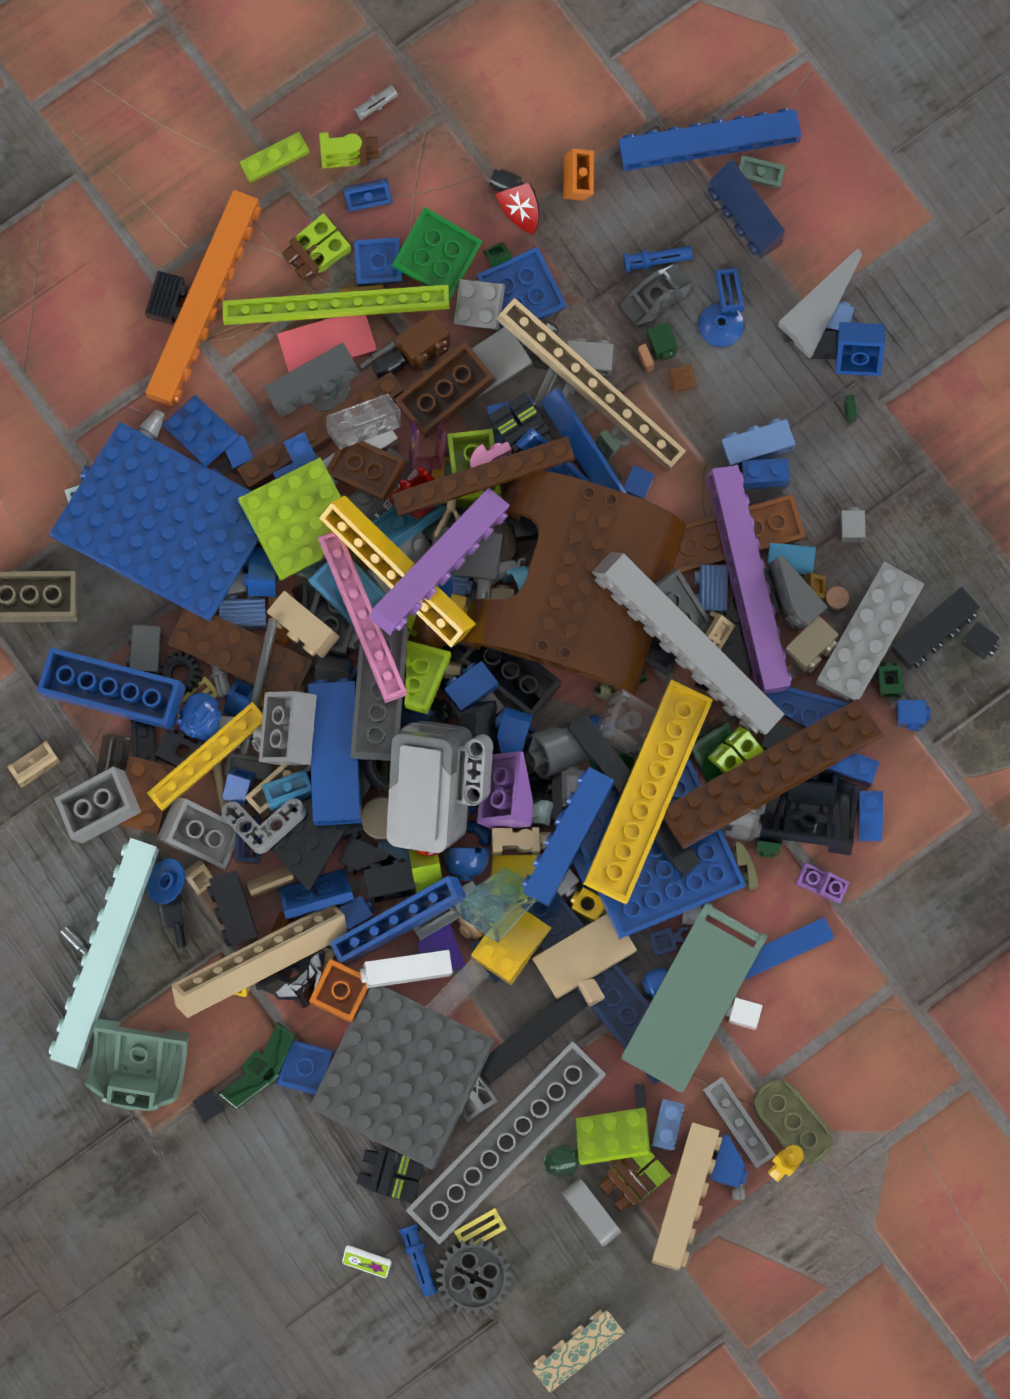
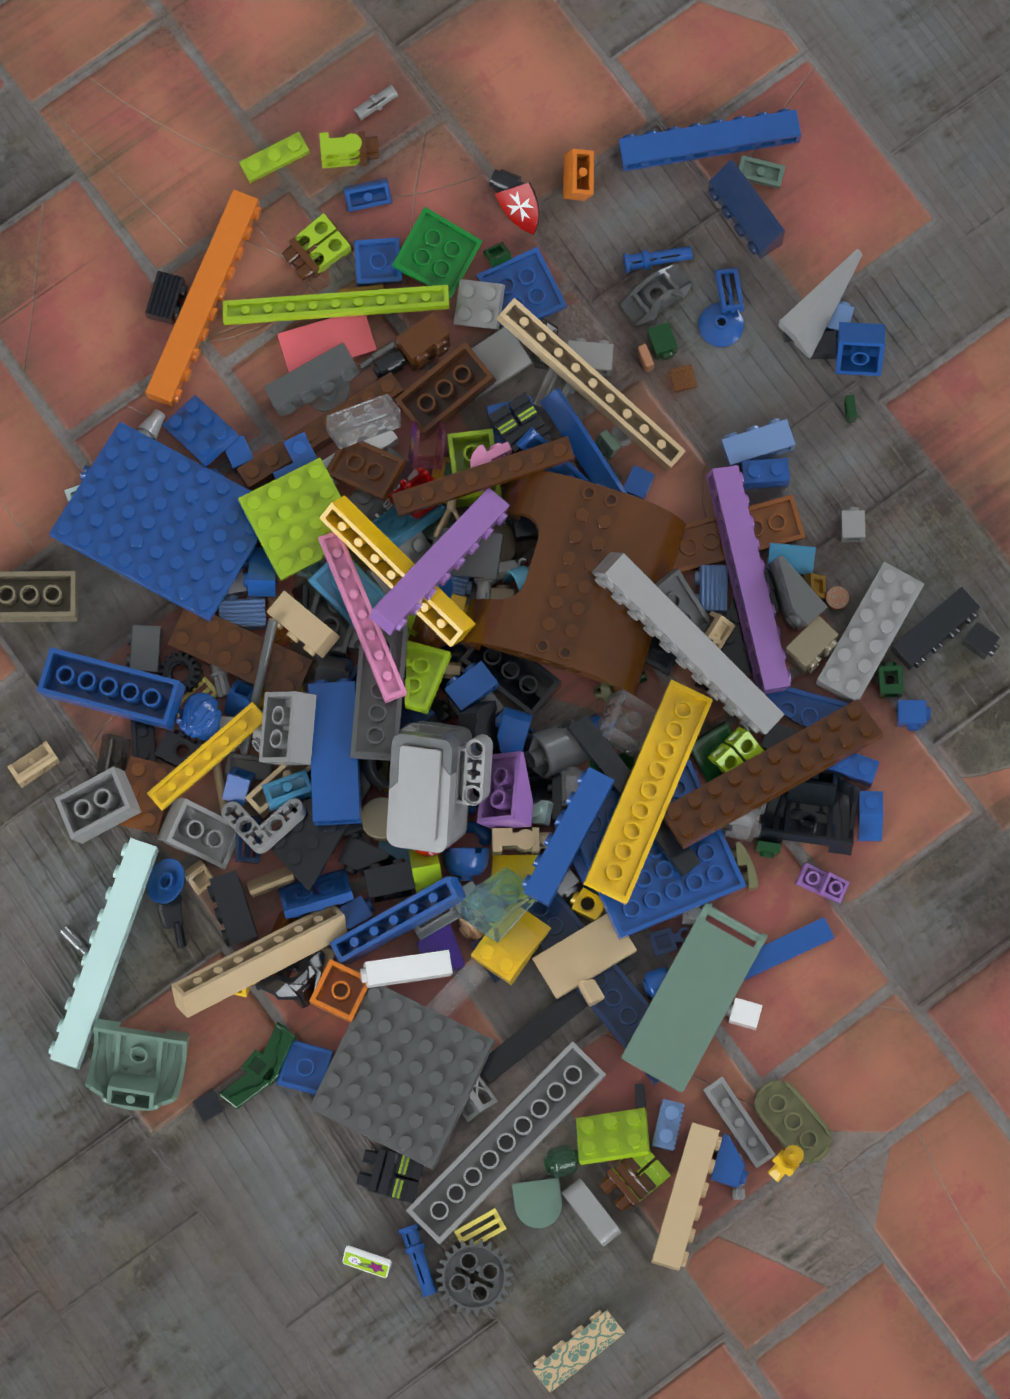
(538, 1202): none -> sand green tile

